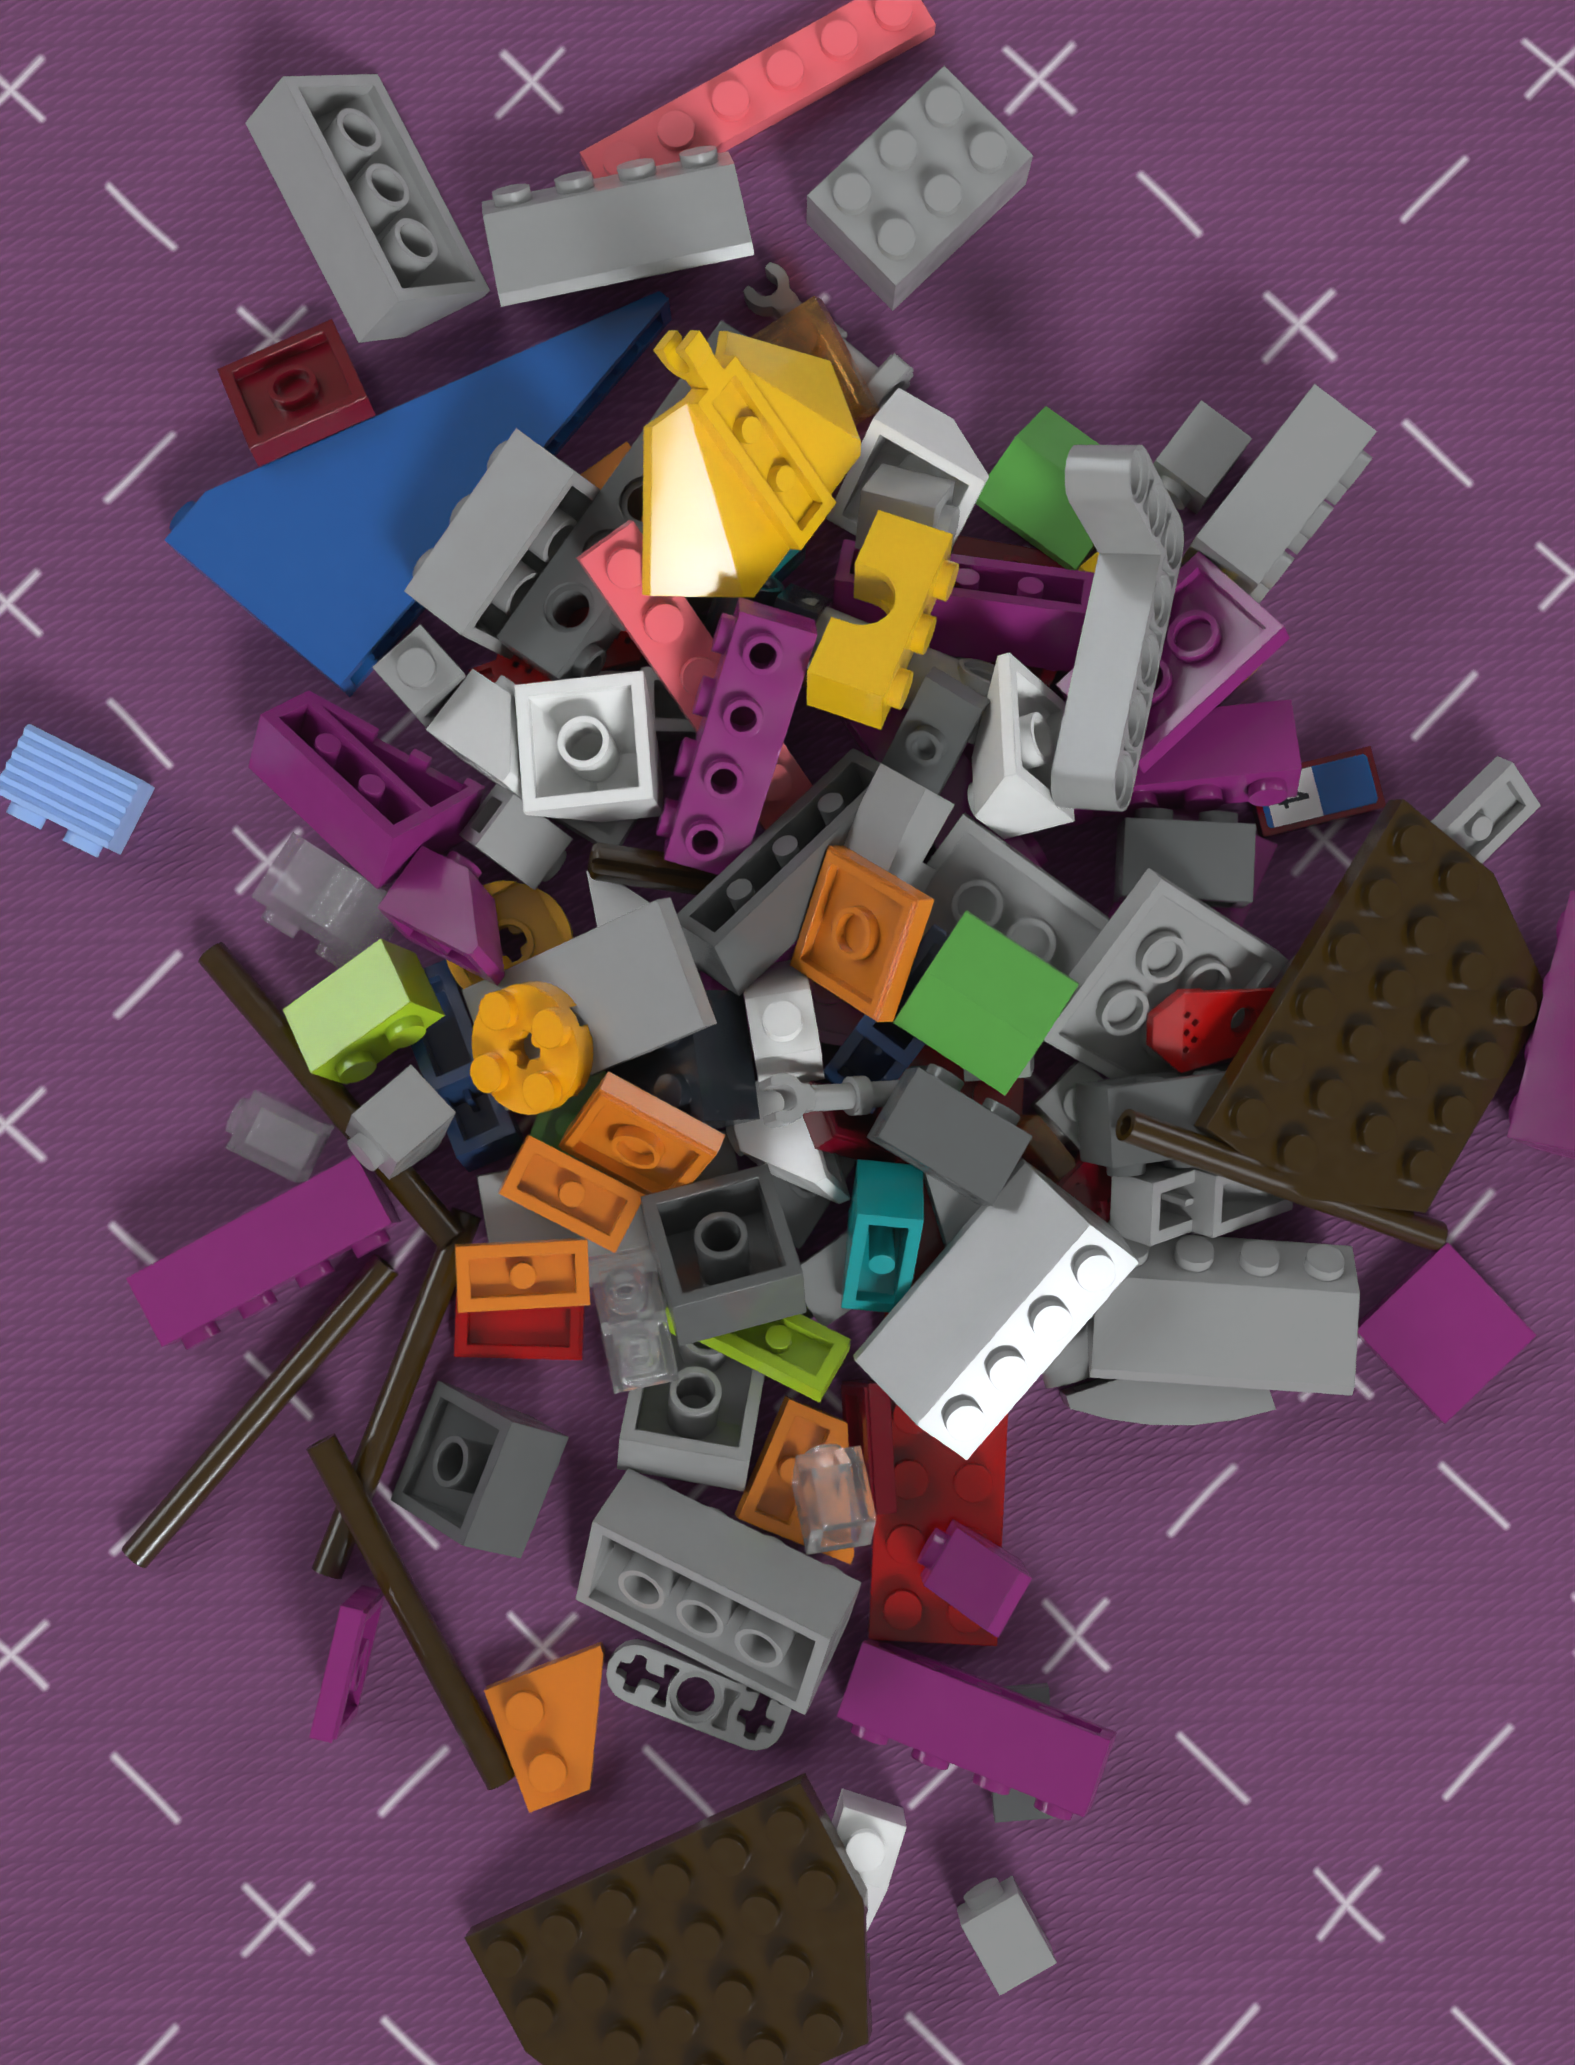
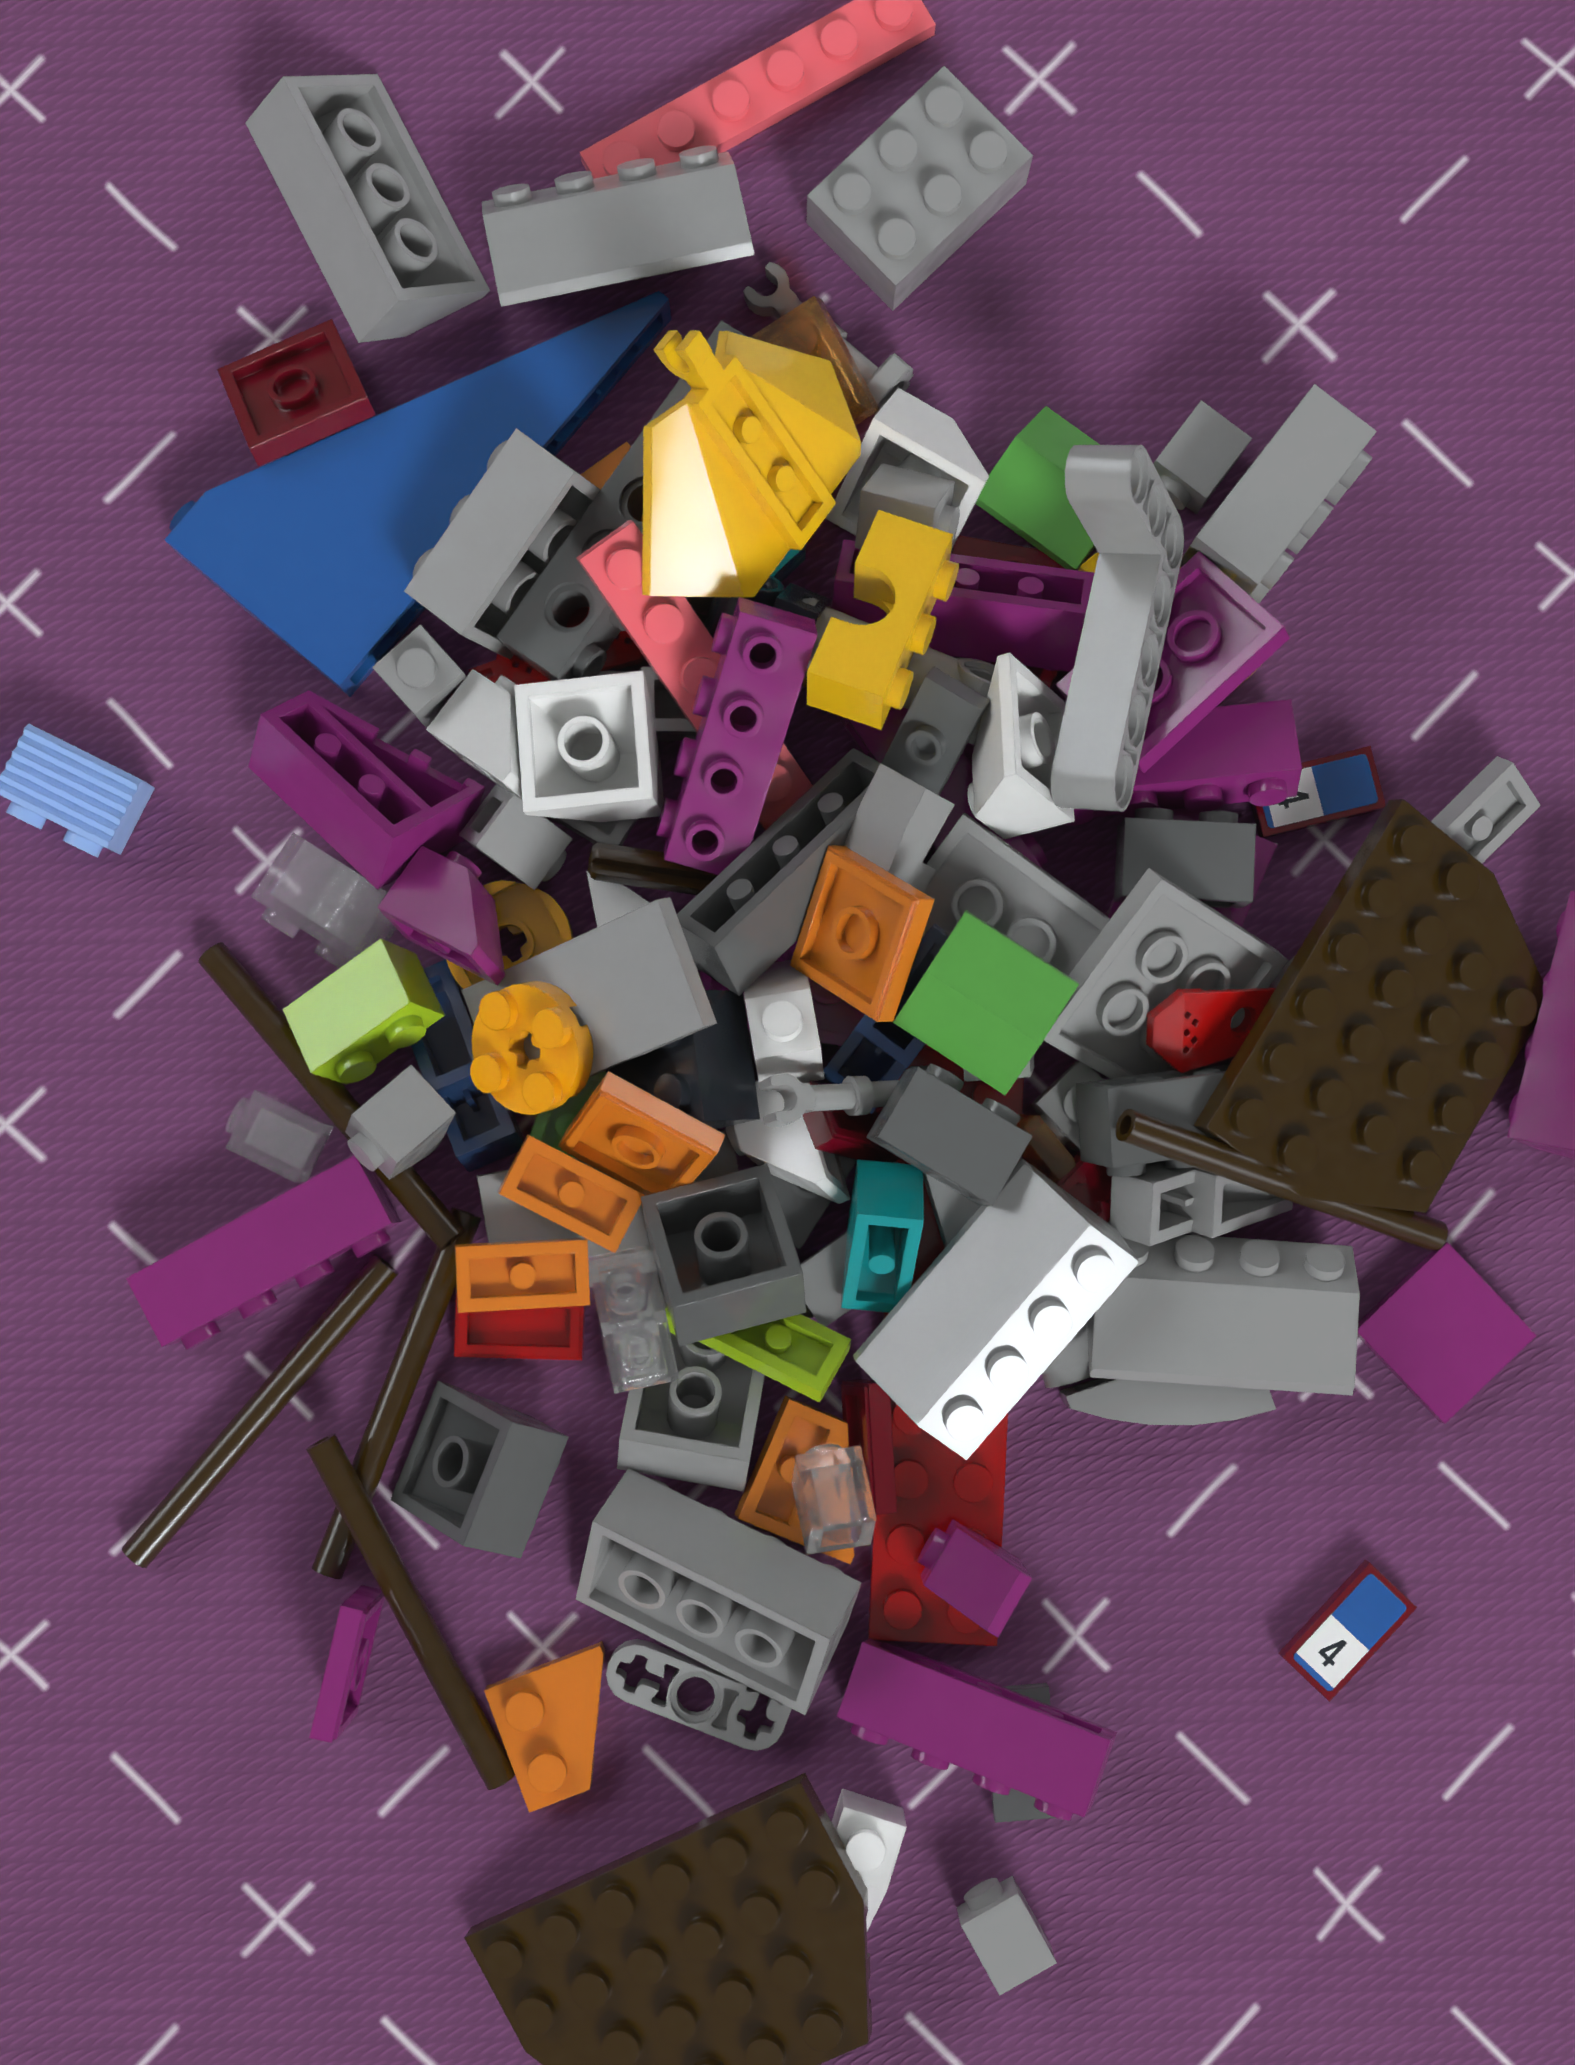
(1347, 1630): none -> tile

